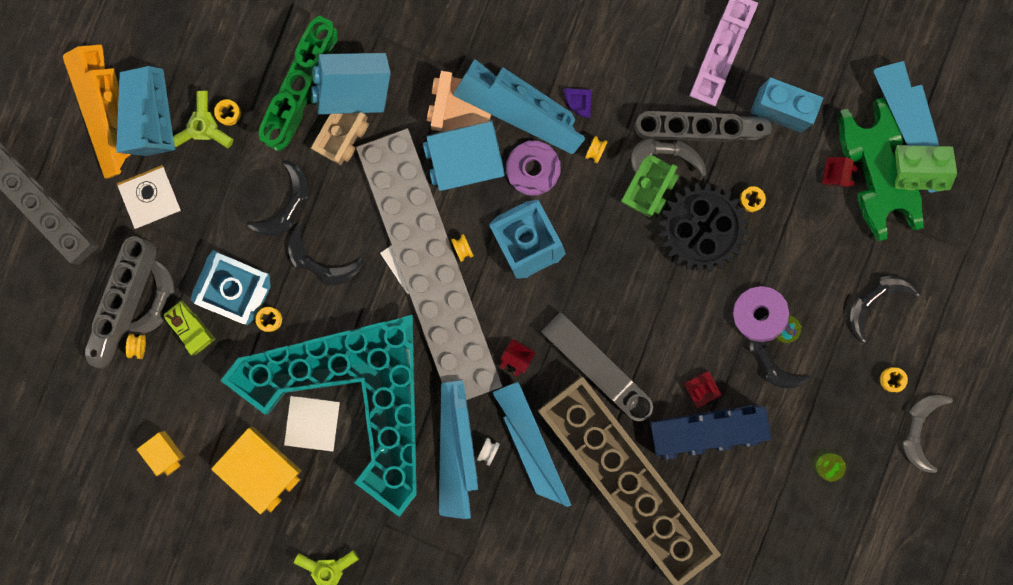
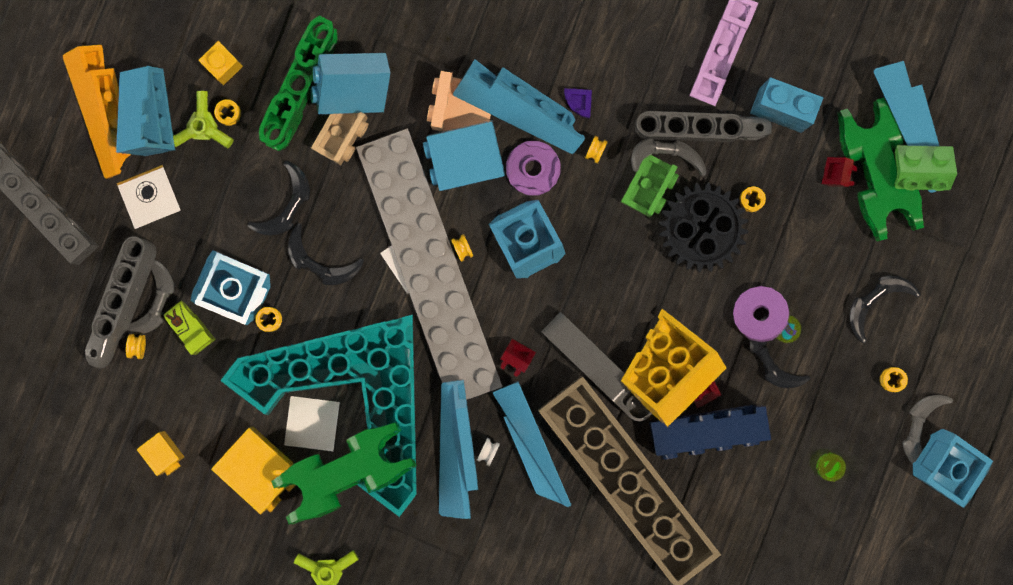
(220, 63): none -> yellow brick
(364, 464): none -> green piece
(671, 369): none -> yellow wedge
(951, 467): none -> dark azure slope

